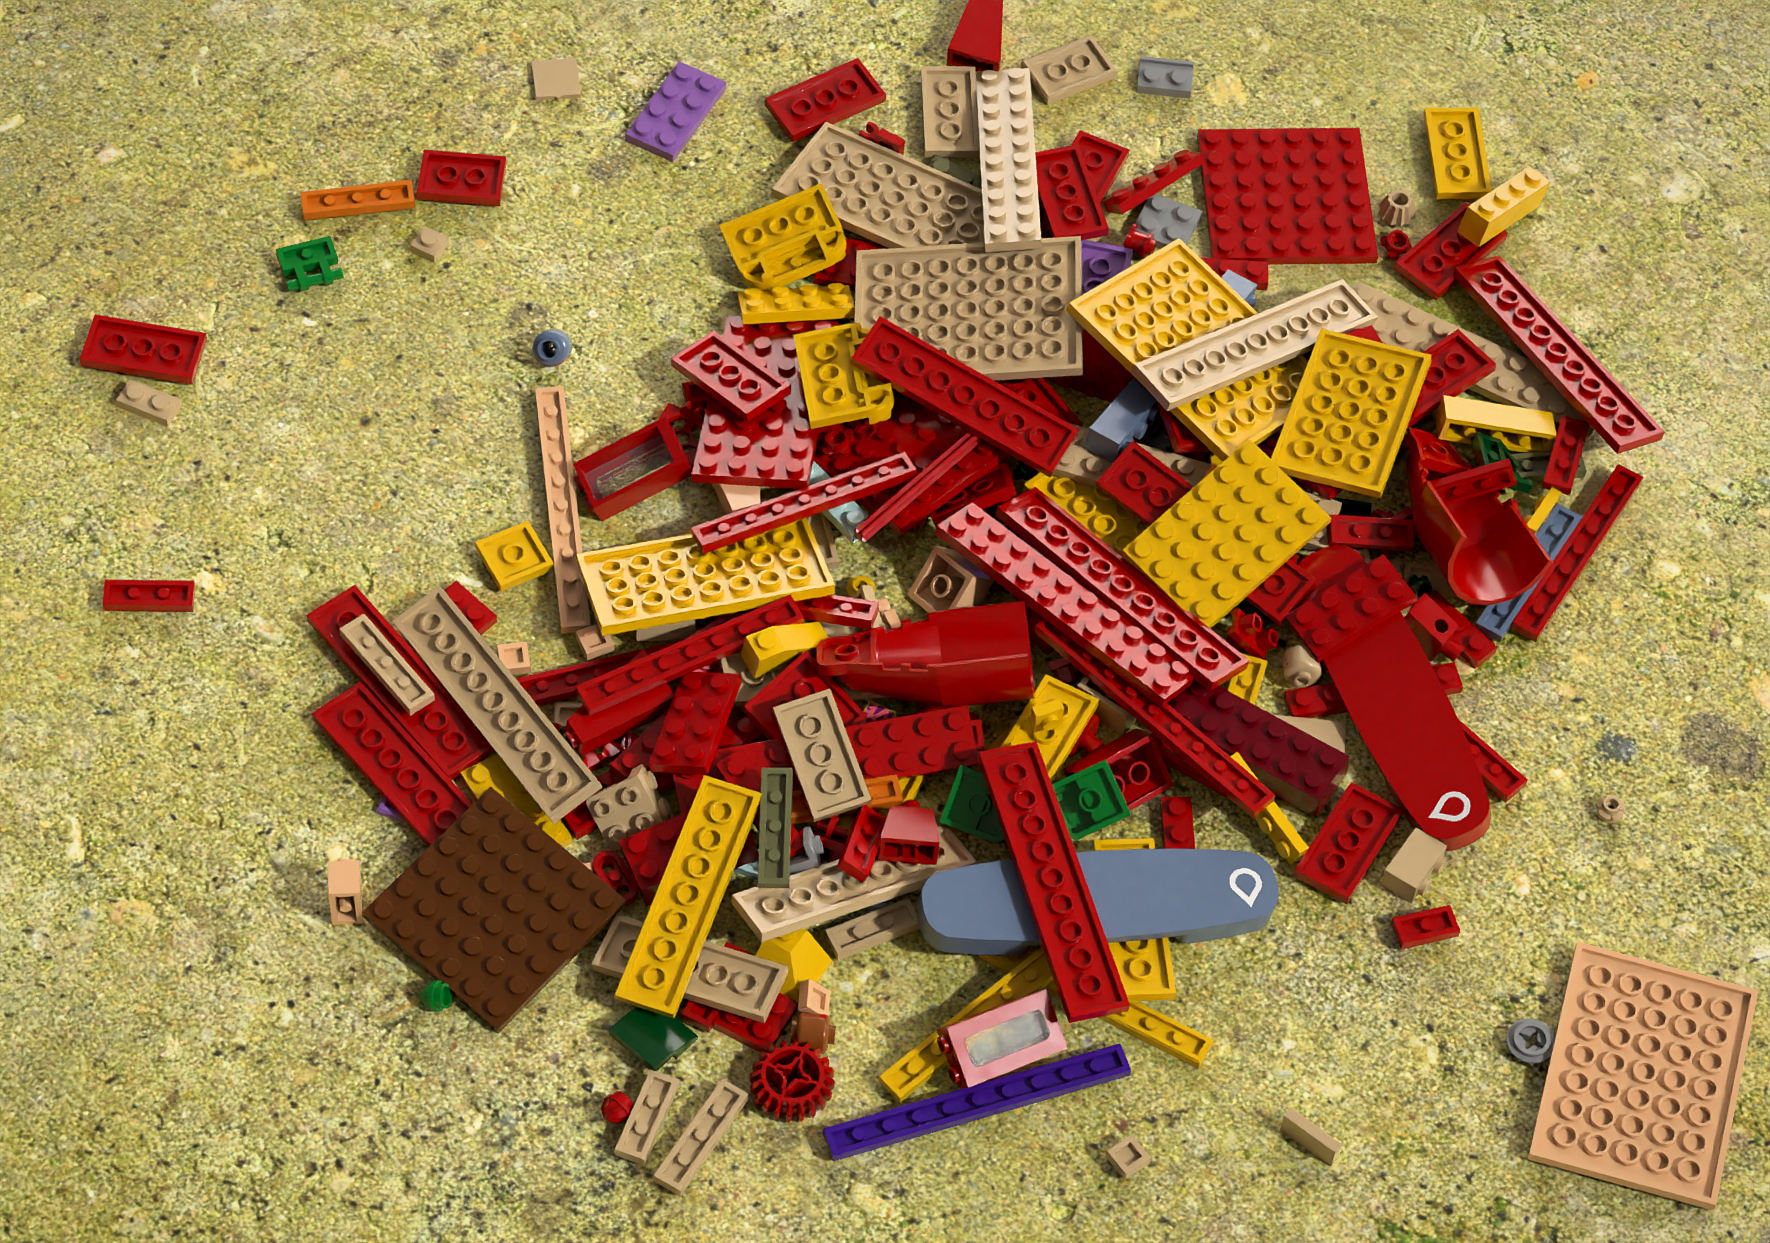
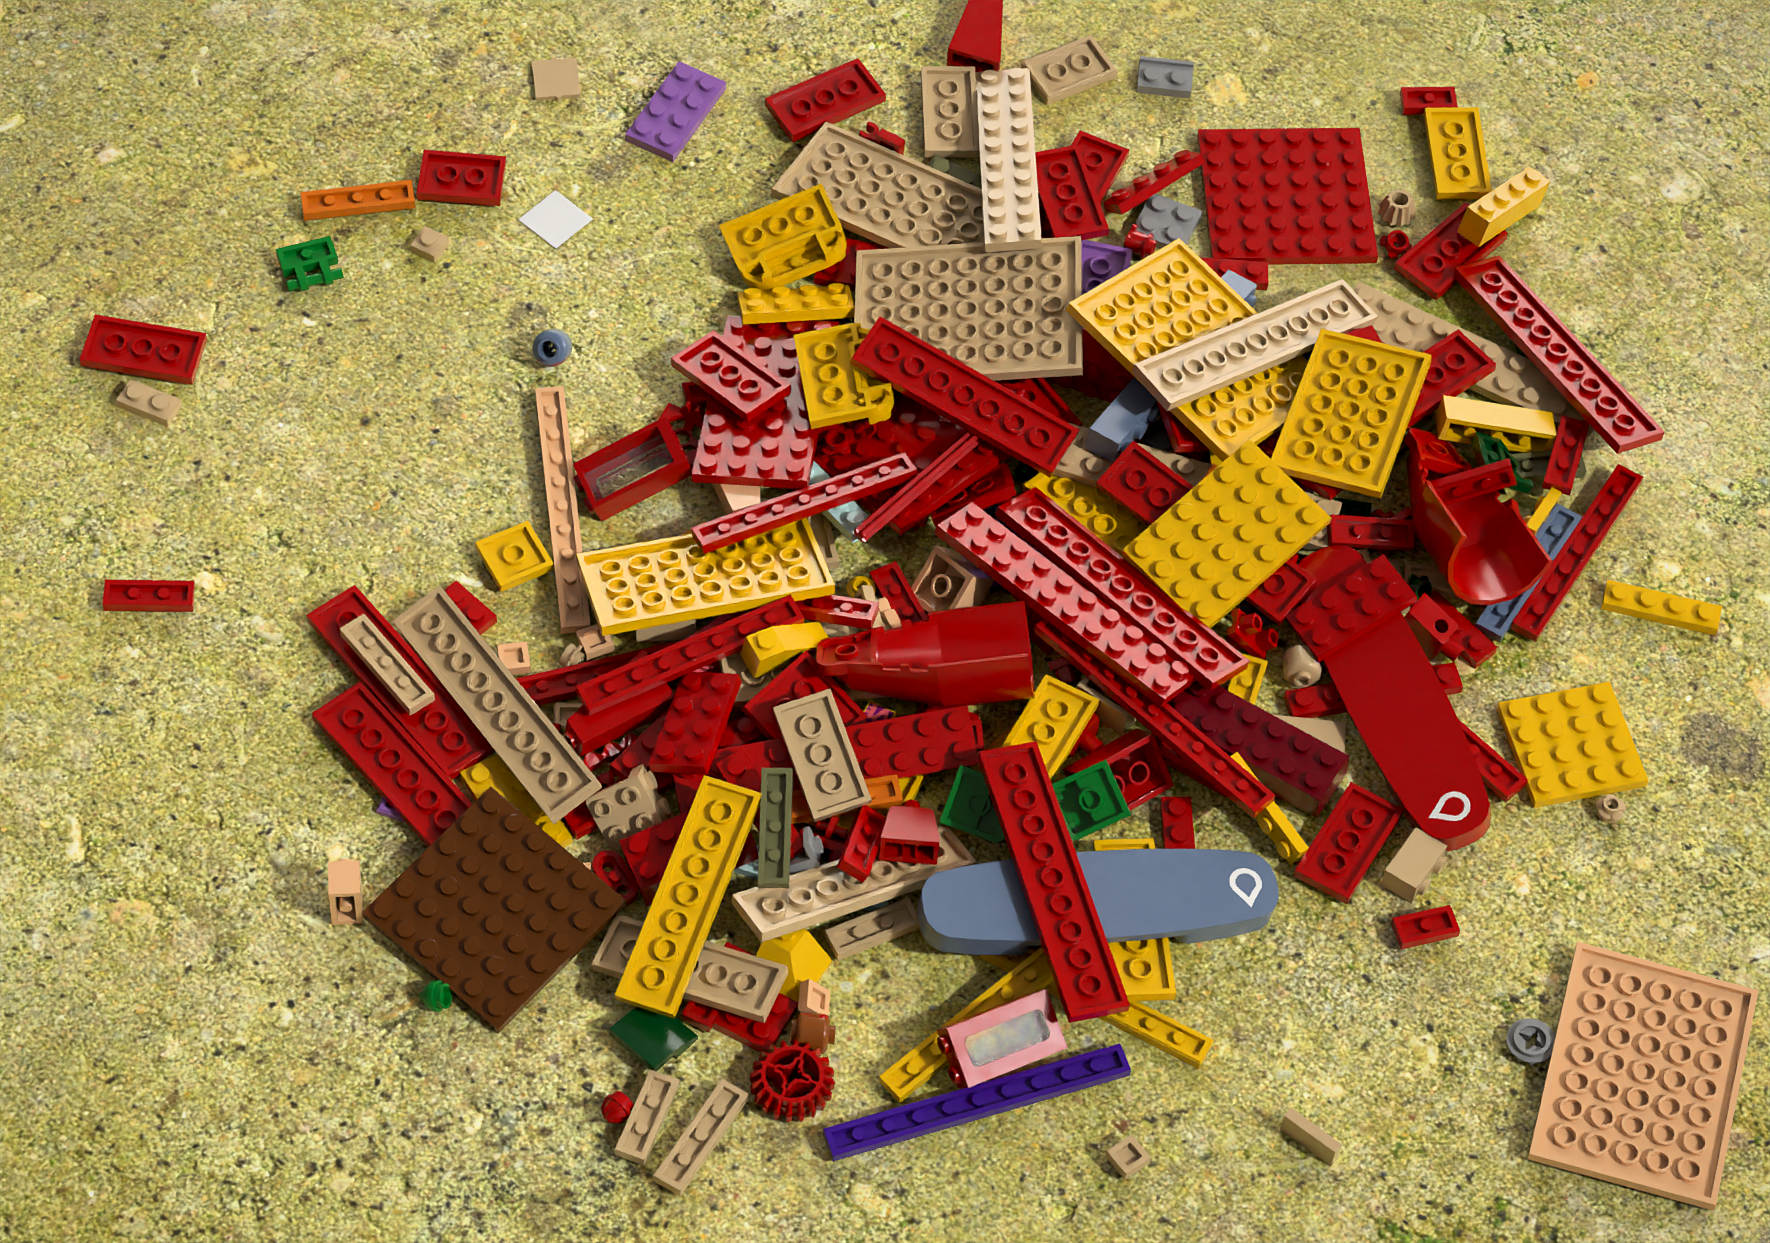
(555, 219): none -> white sticker
(572, 655): none -> tan plate
(893, 585): none -> red plate
(1047, 716): yellow plate -> none
(1416, 99): none -> red plate
(1572, 744): none -> yellow plate
(1661, 607): none -> yellow plate

